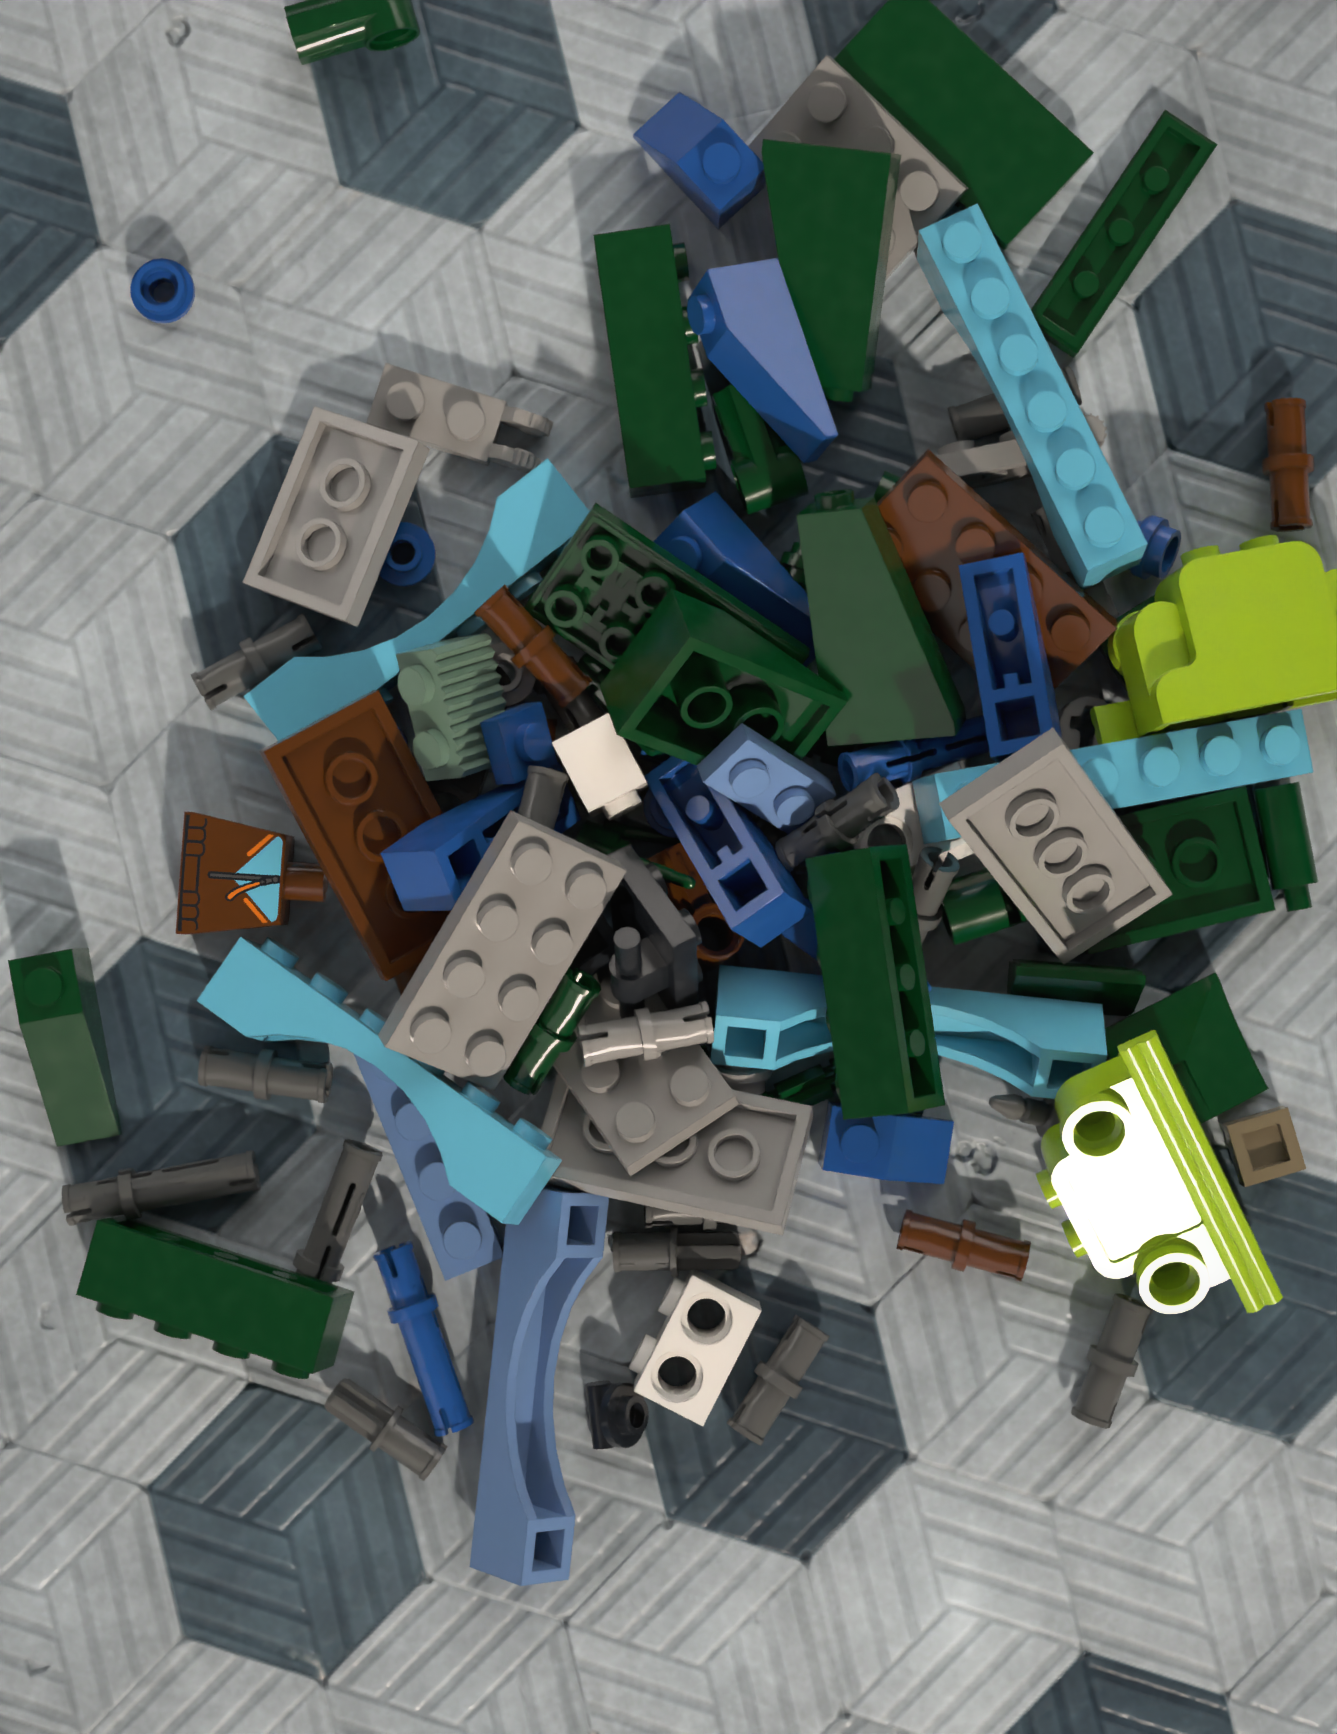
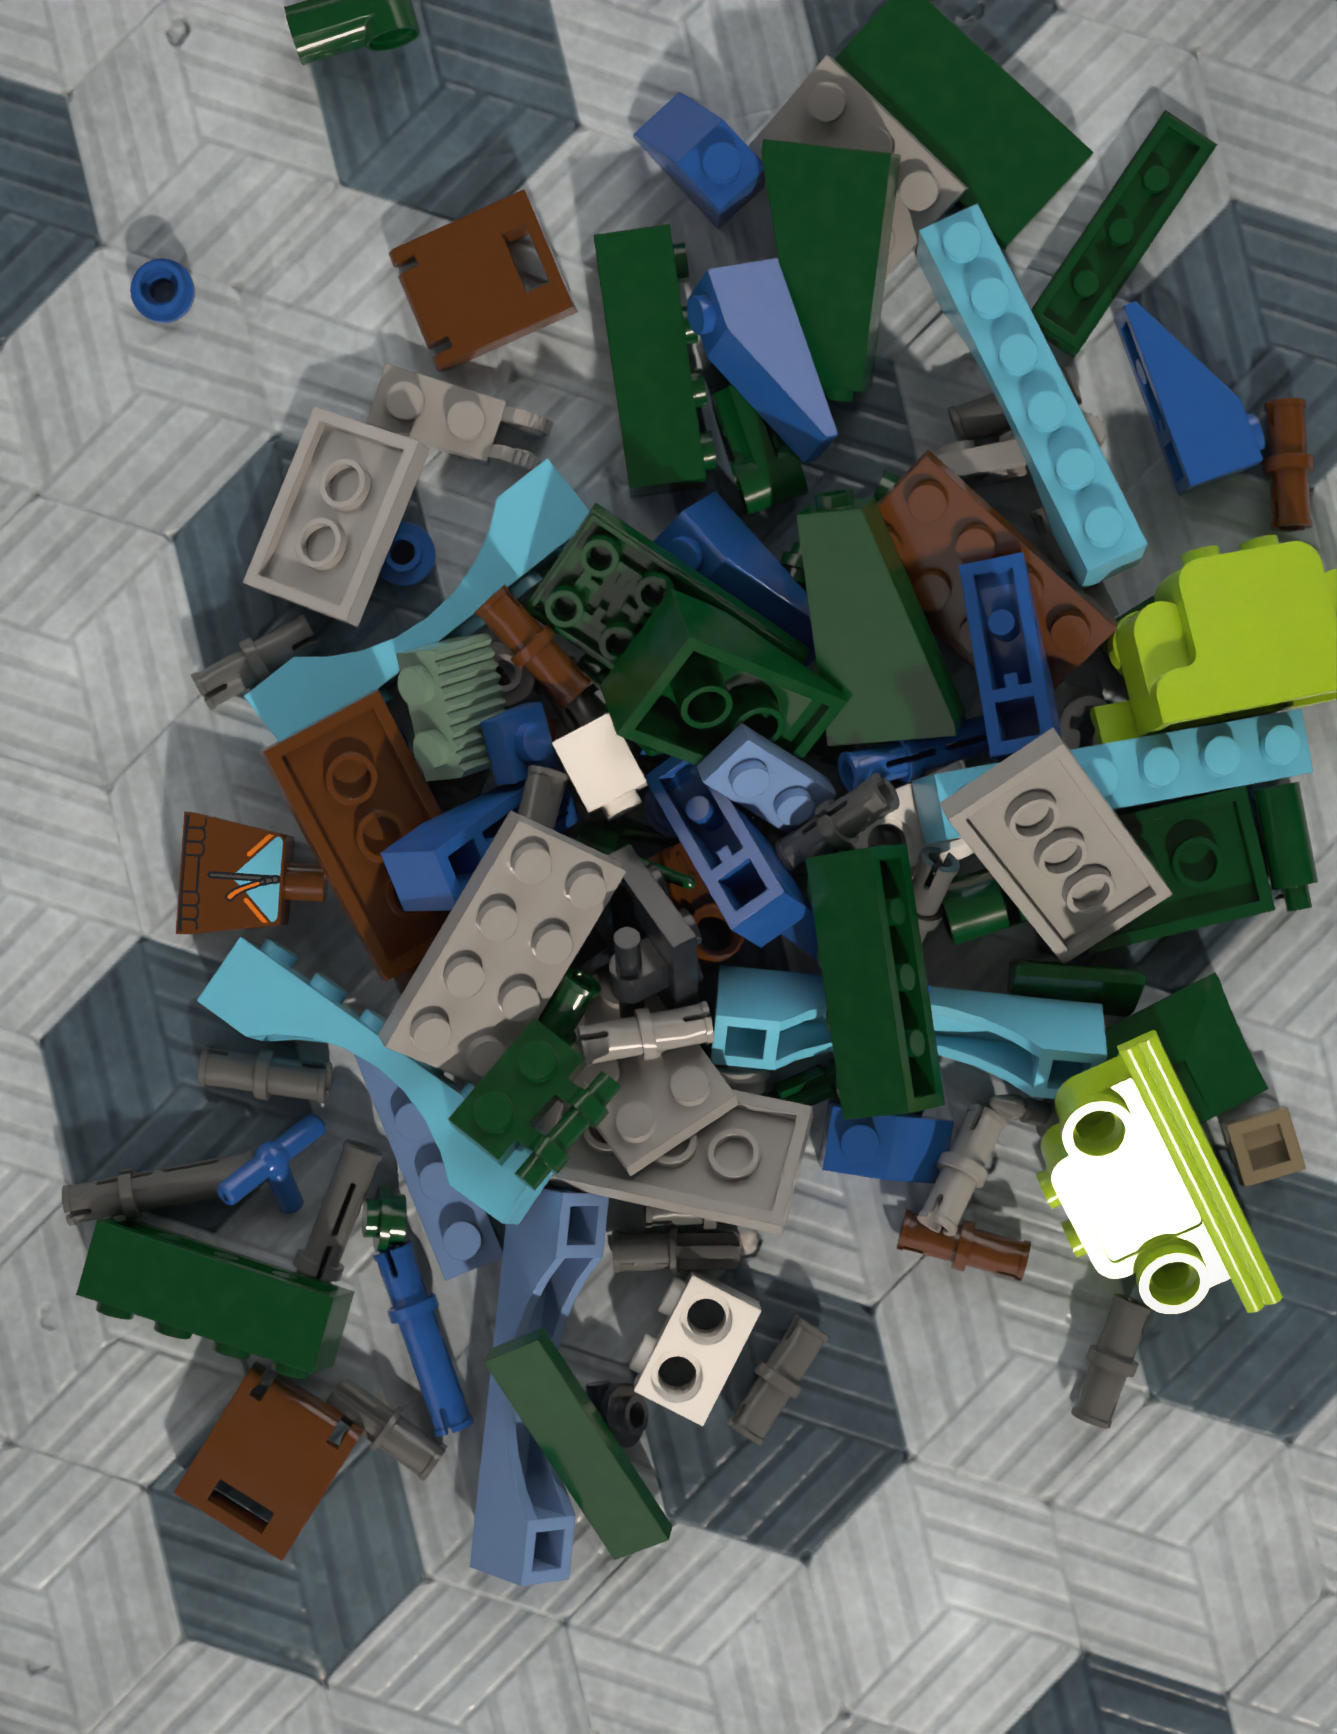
(66, 1043): dark green slope -> none
(272, 1163): none -> blue piece
(274, 1454): none -> reddish brown container
(384, 1219): none -> dark green plate
(471, 286): none -> reddish brown container
(519, 1094): none -> dark green plate
(578, 1443): none -> dark green tile
(962, 1170): none -> light grey pin
(1161, 548): blue plate -> none
(1190, 408): none -> blue slope

